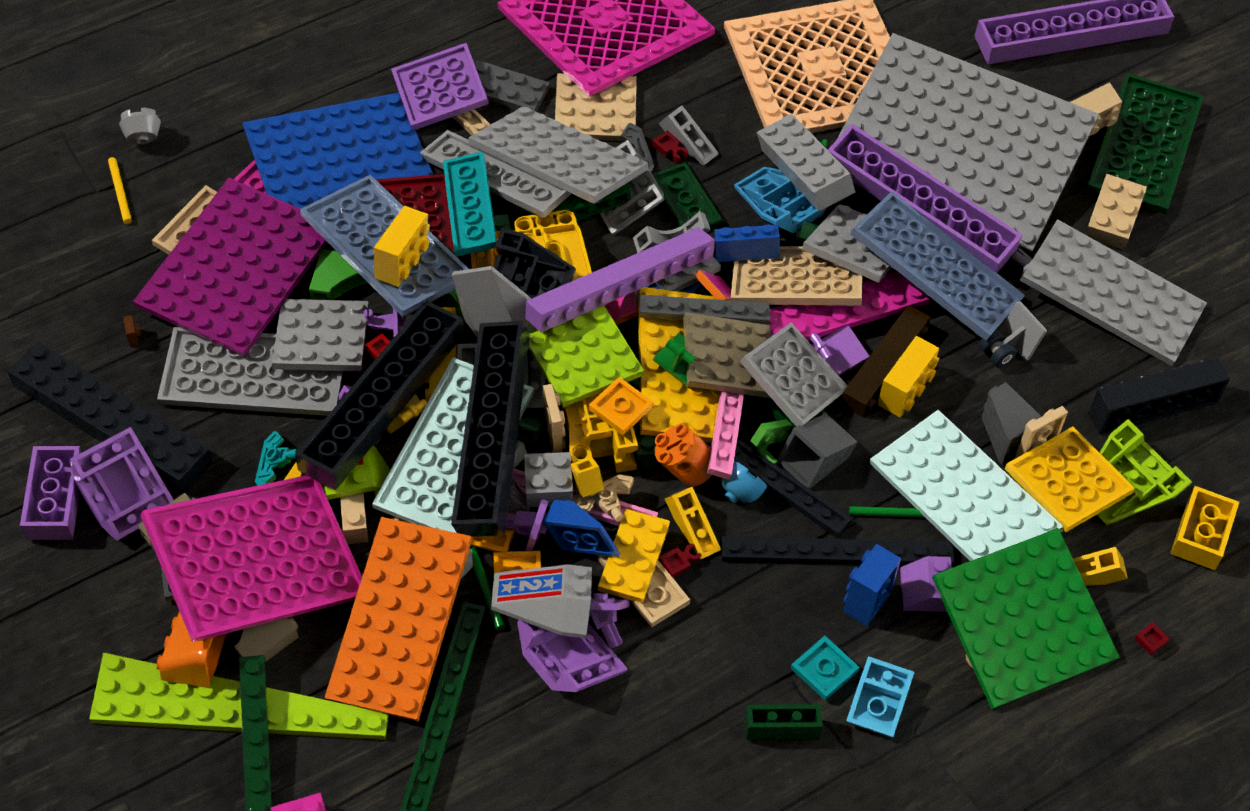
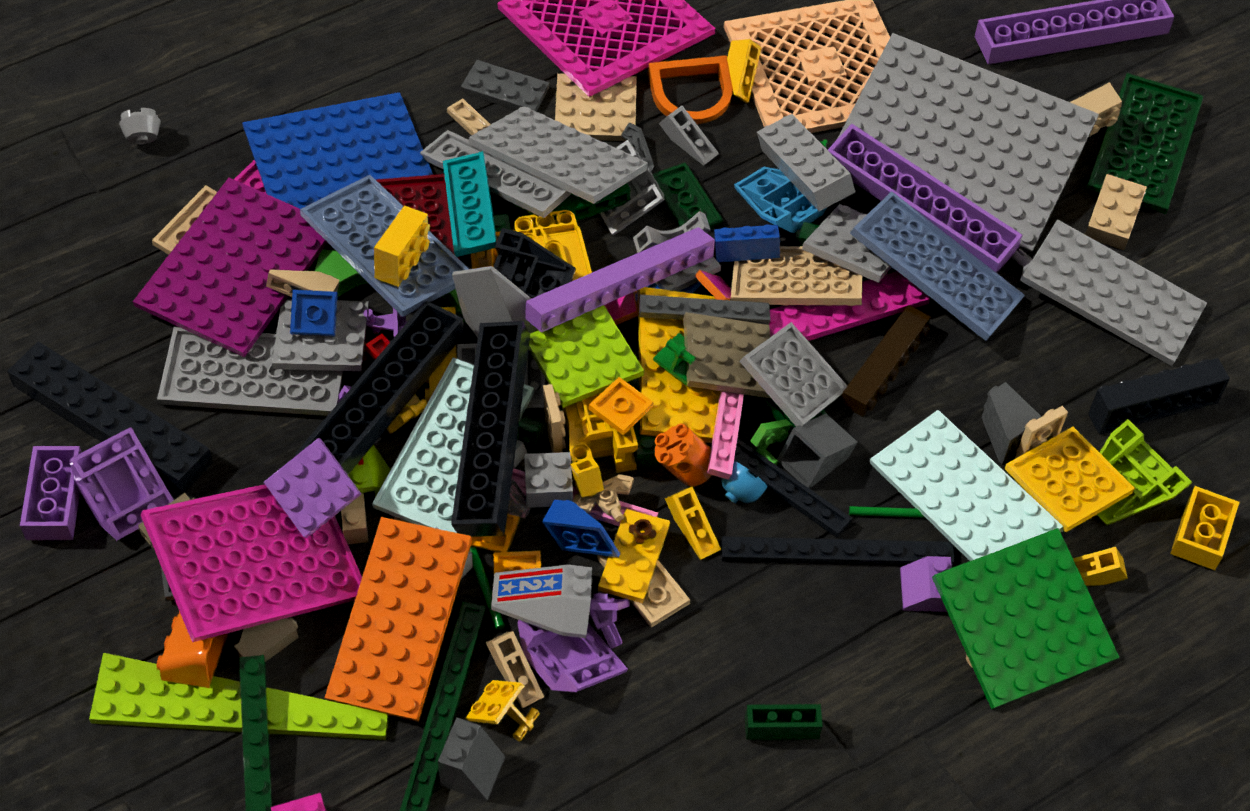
(119, 190): yellow bar -> none
(132, 331): reddish brown plate -> none
(272, 458): teal piece -> none
(287, 281): none -> tan slope
(312, 488): none -> medium lavender plate
(313, 313): none -> blue tile
(439, 86): medium lavender plate -> none
(469, 761): none -> dark grey slope
(497, 701): none -> yellow plate
(515, 667): none -> tan slope
(529, 524): medium lavender piece -> none
(642, 525): none -> reddish brown plate
(670, 145): dark red plate -> none
(679, 562): dark red plate -> none
(687, 68): none -> orange window
(742, 64): none -> yellow slope
(825, 668): teal plate -> none
(840, 349): medium lavender plate -> none
(871, 584): blue brick -> none
(880, 697): medium azure slope -> none
(908, 377): yellow brick -> none
(1021, 335): light grey plate -> none
(1151, 639): dark red plate -> none

